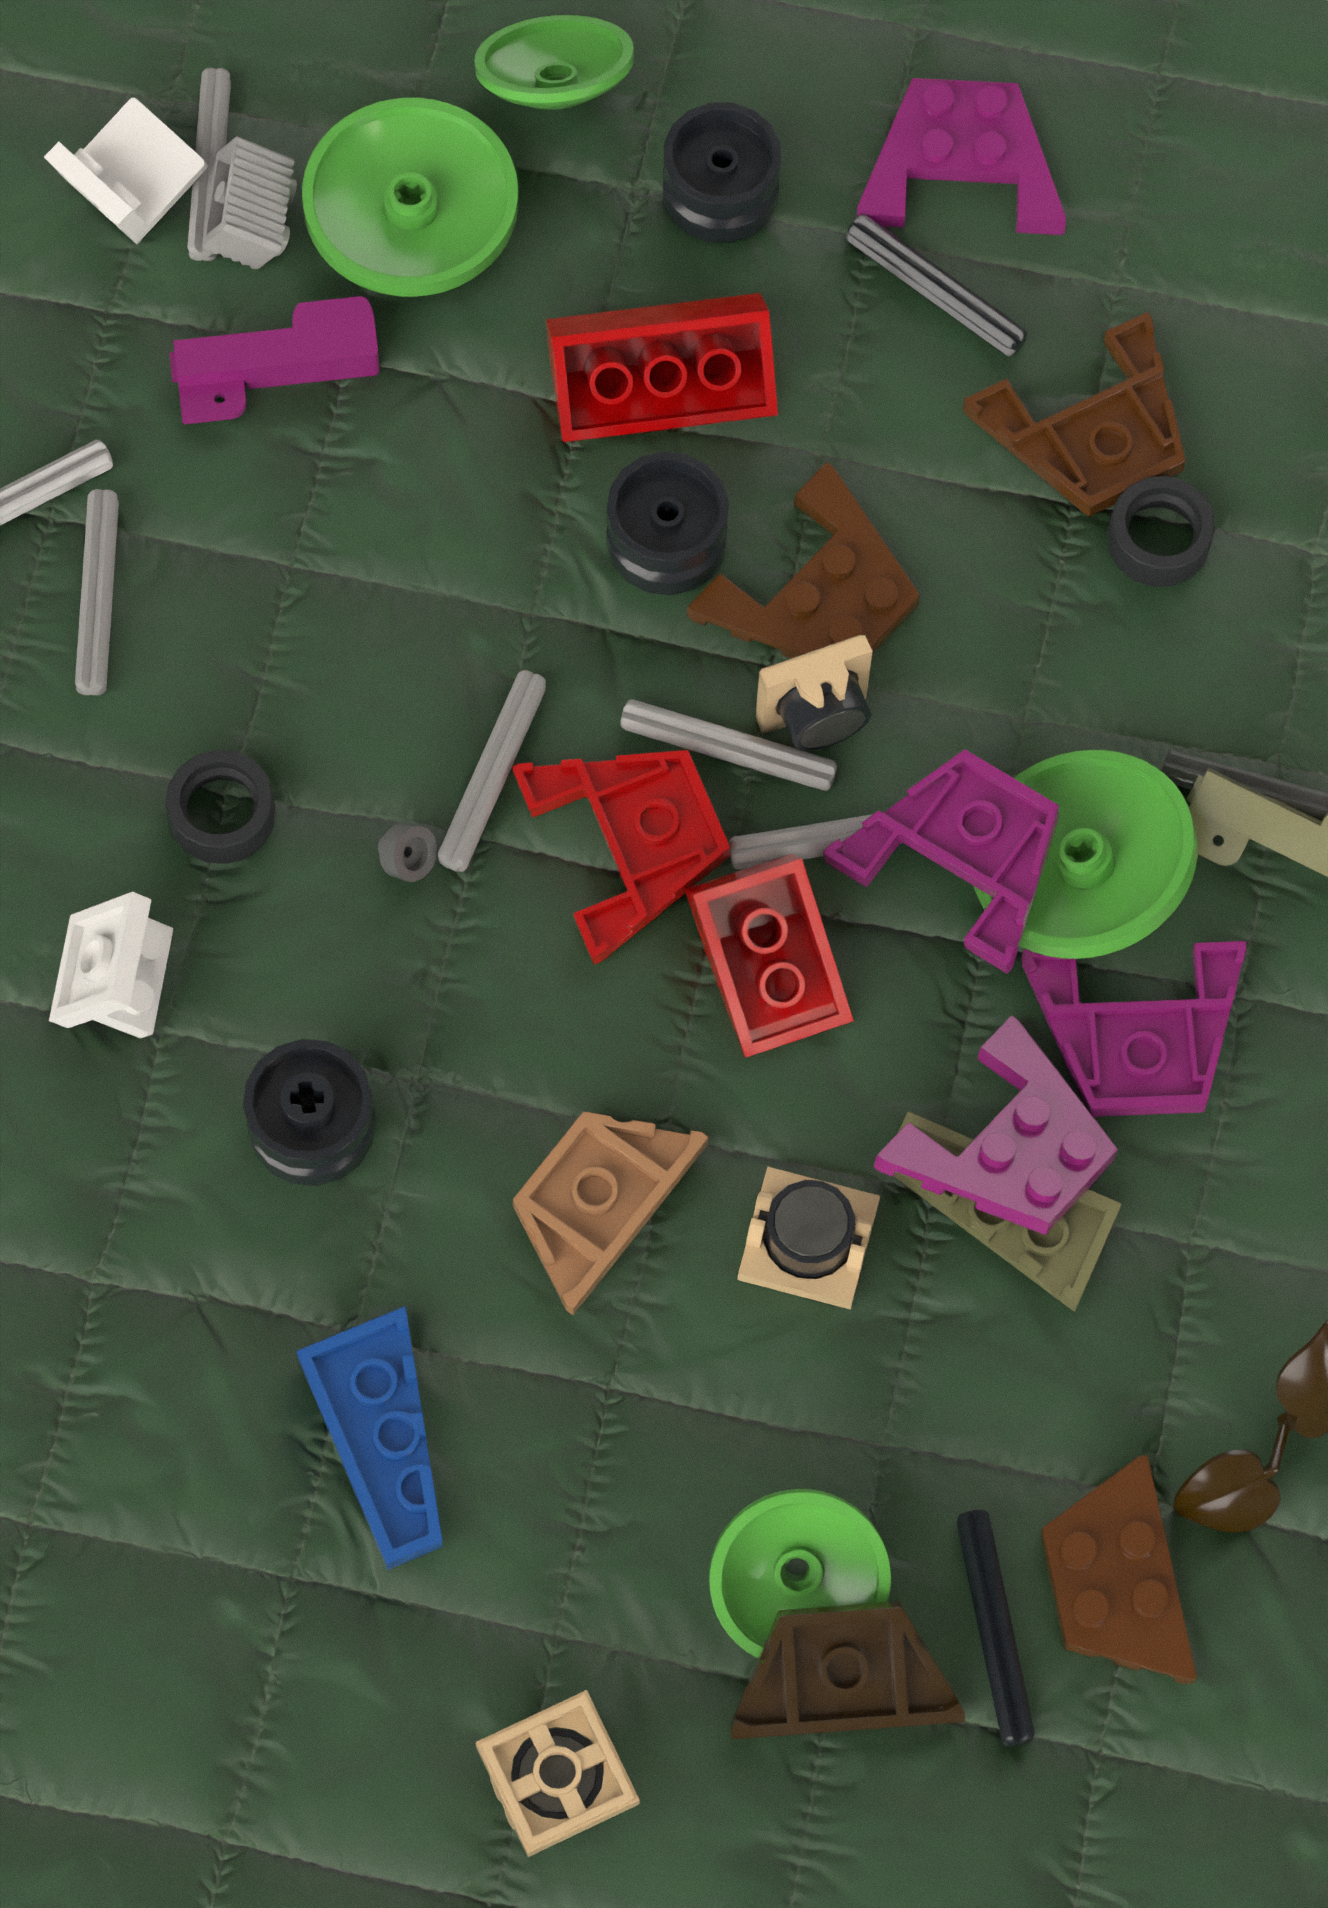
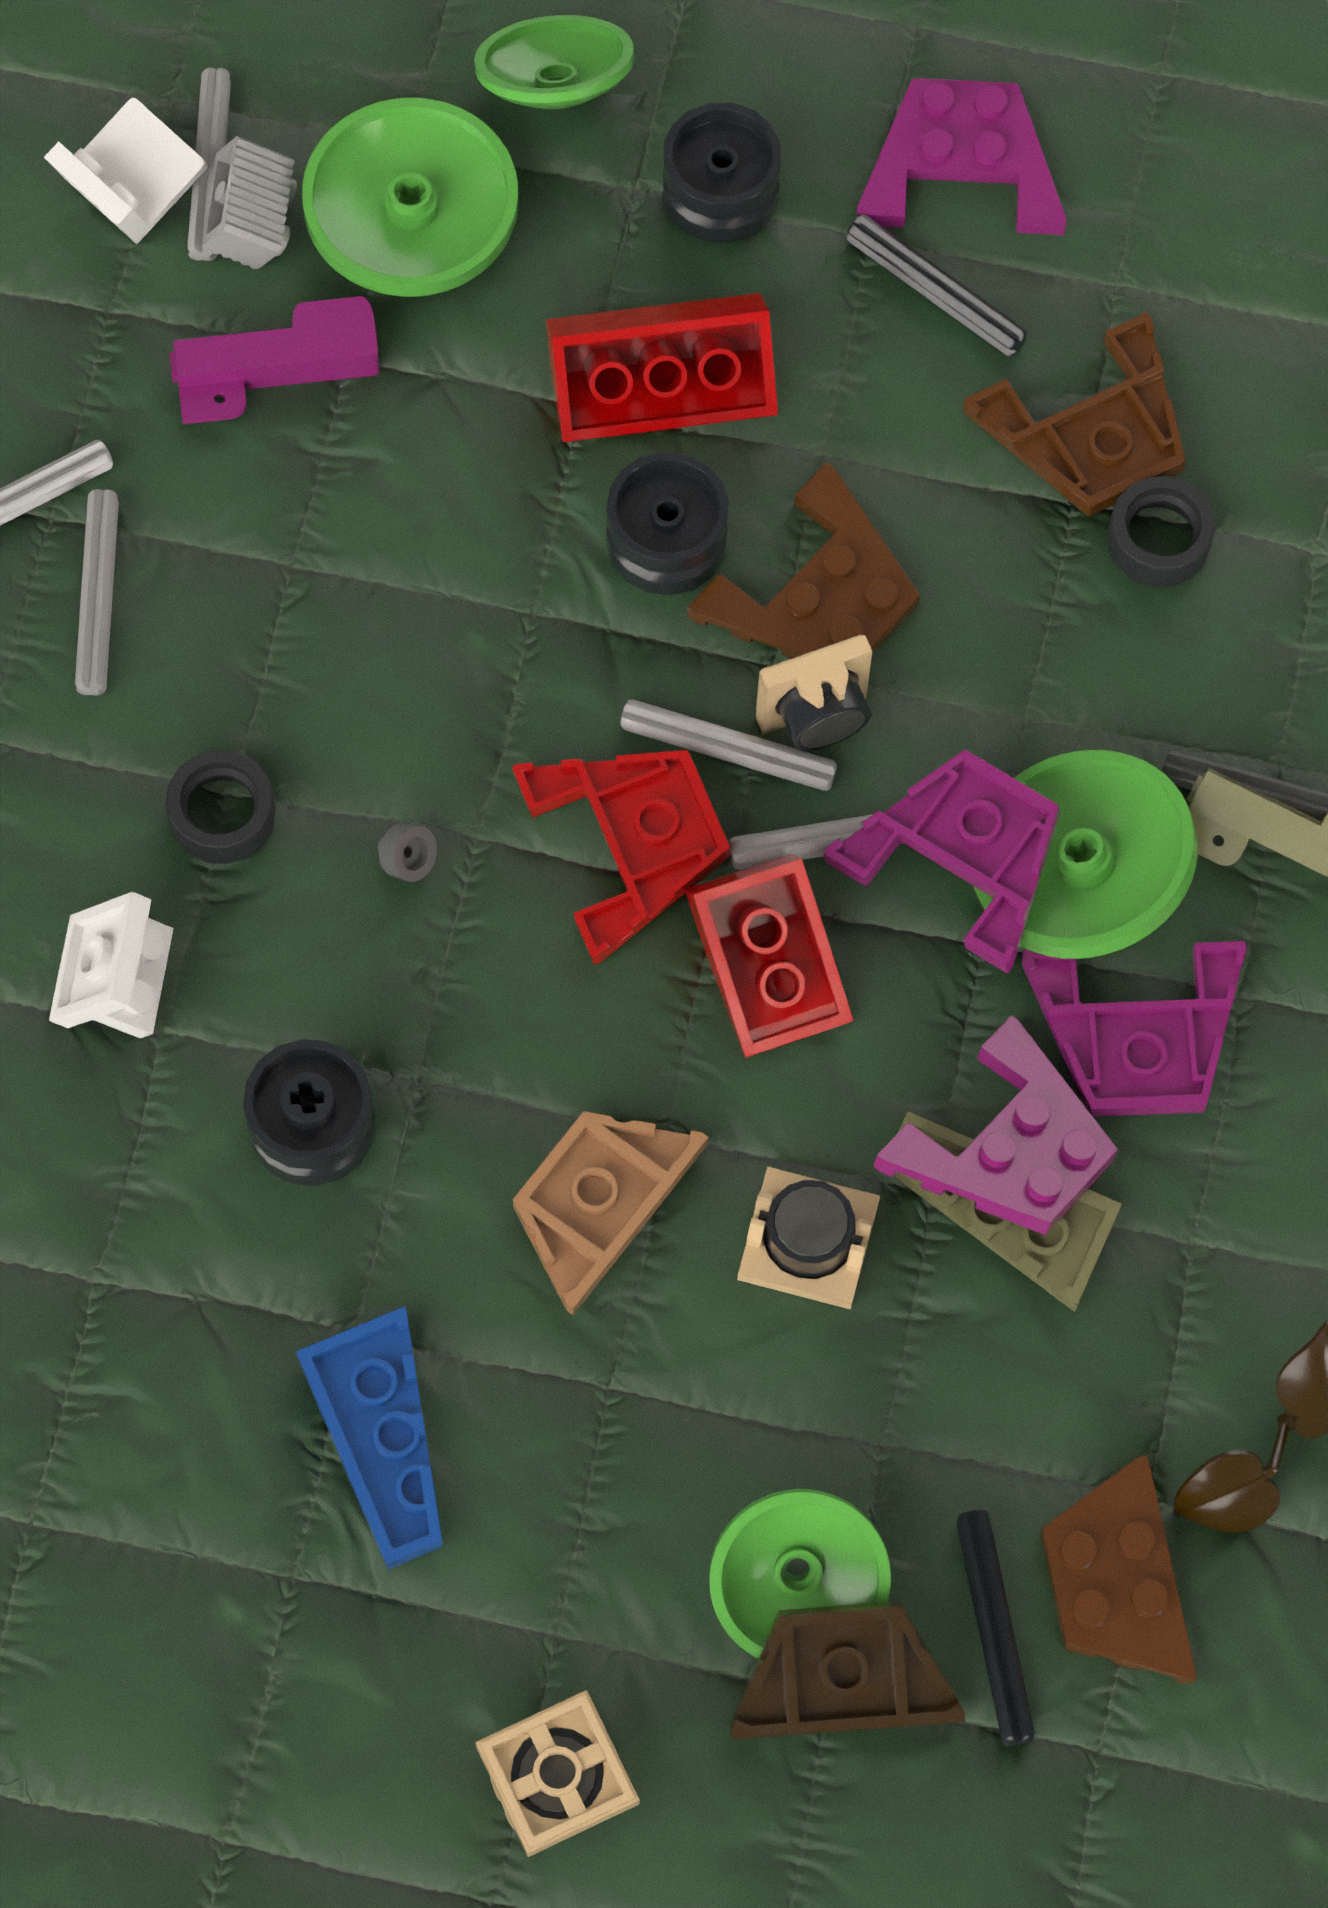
(491, 771): light grey axle -> none

